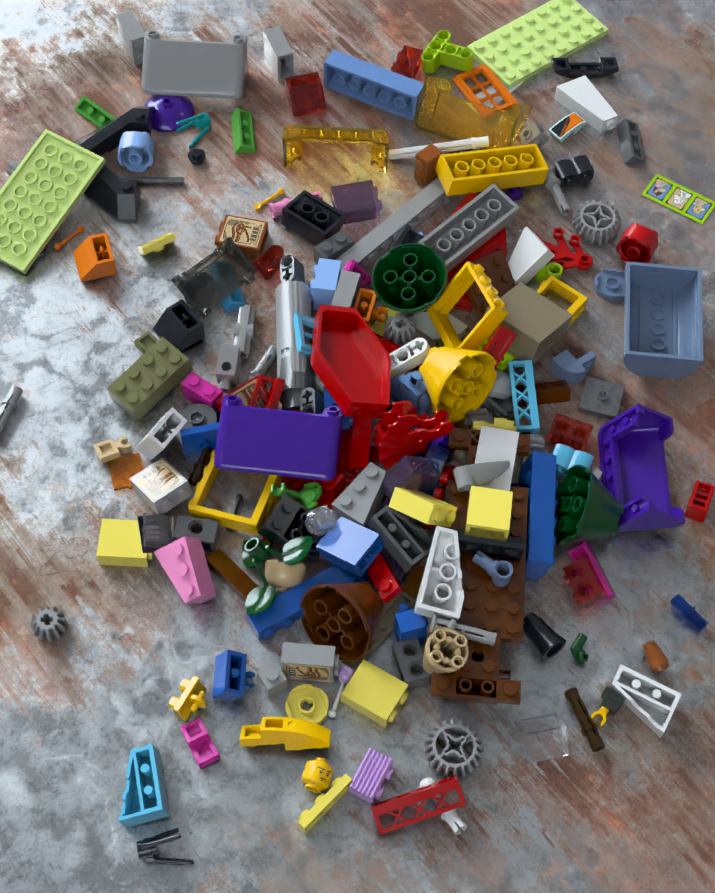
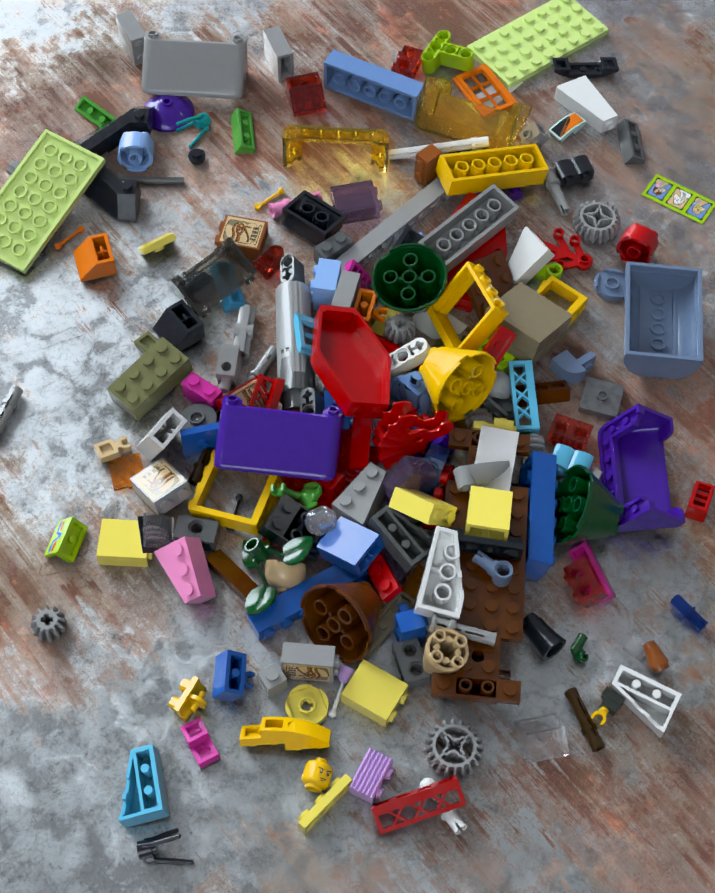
(66, 539): none -> lime panel

